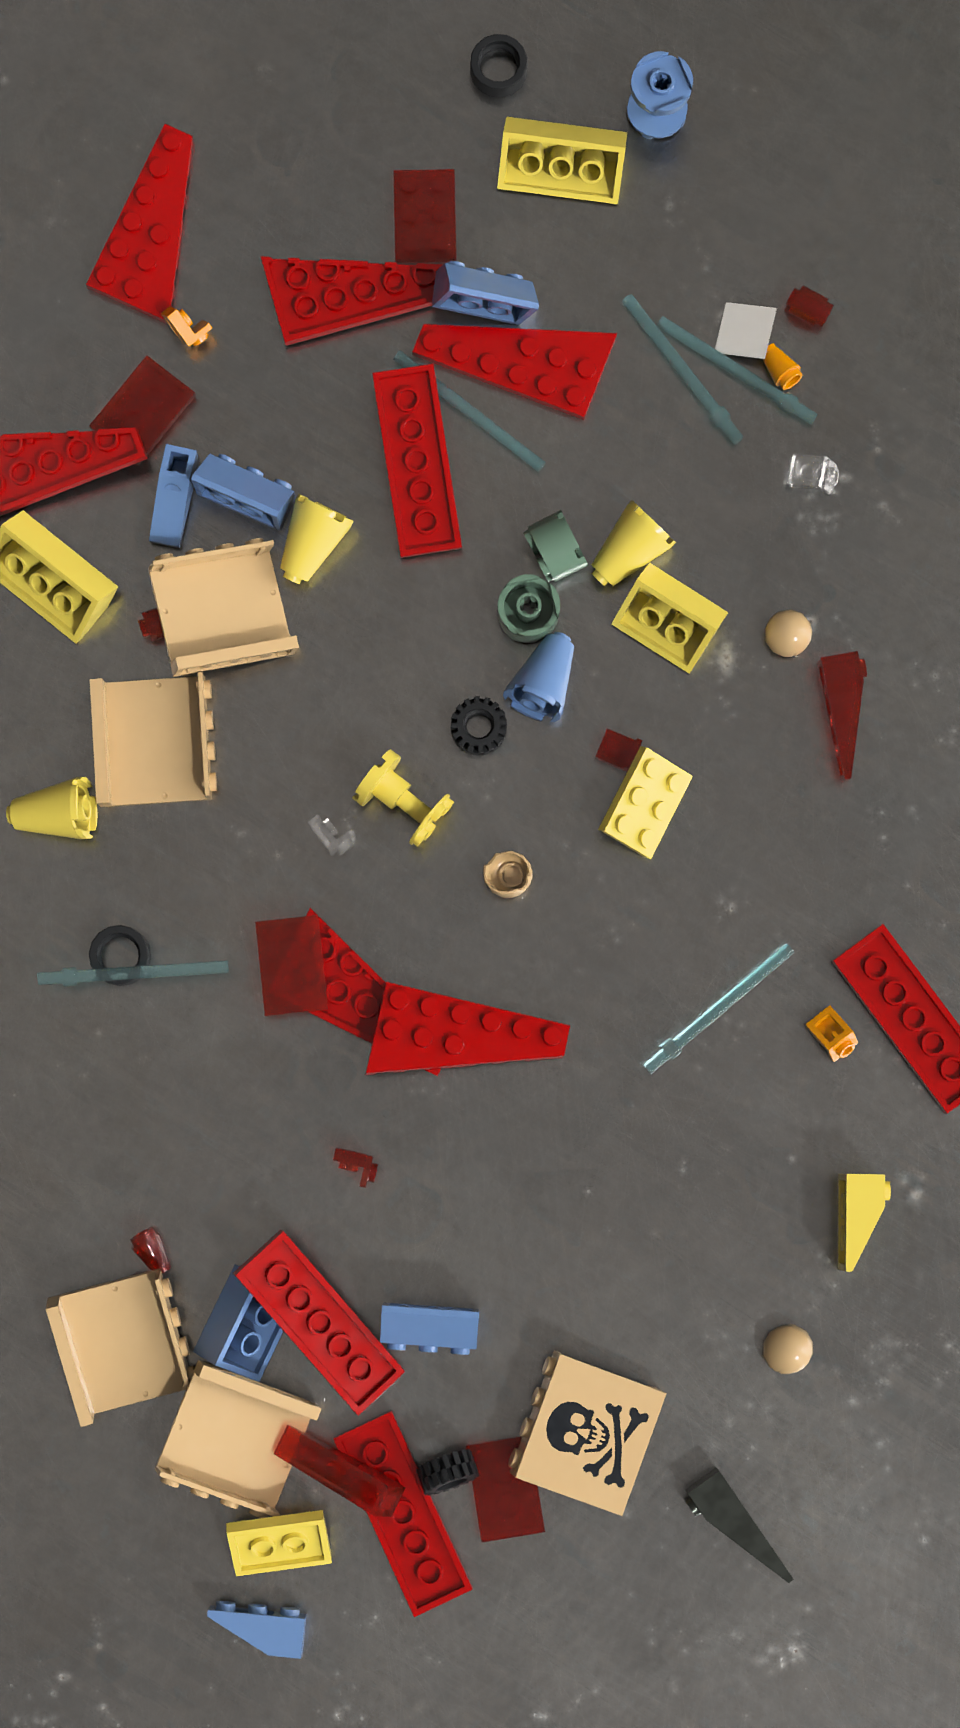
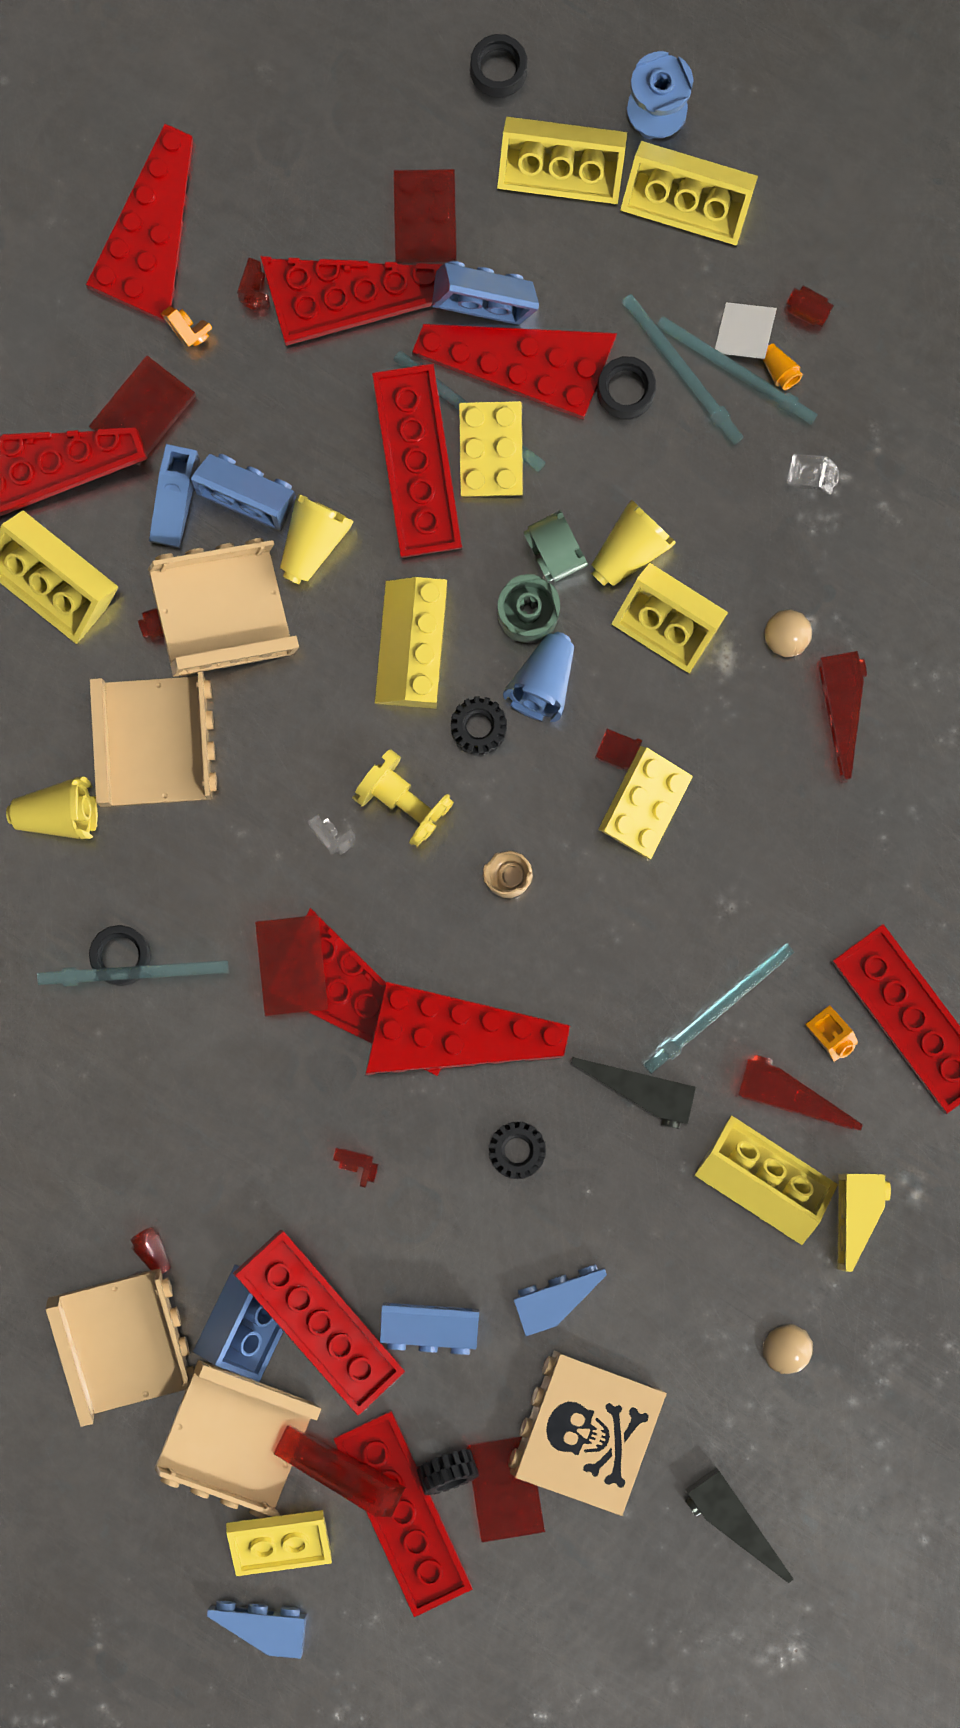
(251, 281): none -> clear red bracket
(411, 642): none -> light yellow slope
(491, 449): none -> light yellow plate
(535, 1142): none -> black tyre
(550, 1305): none -> medium blue slope
(628, 364): none -> black tyre
(654, 1095): none -> pearl dark grey slope
(688, 193): none -> light yellow slope
(767, 1180): none -> light yellow slope
(778, 1089): none -> clear red slope

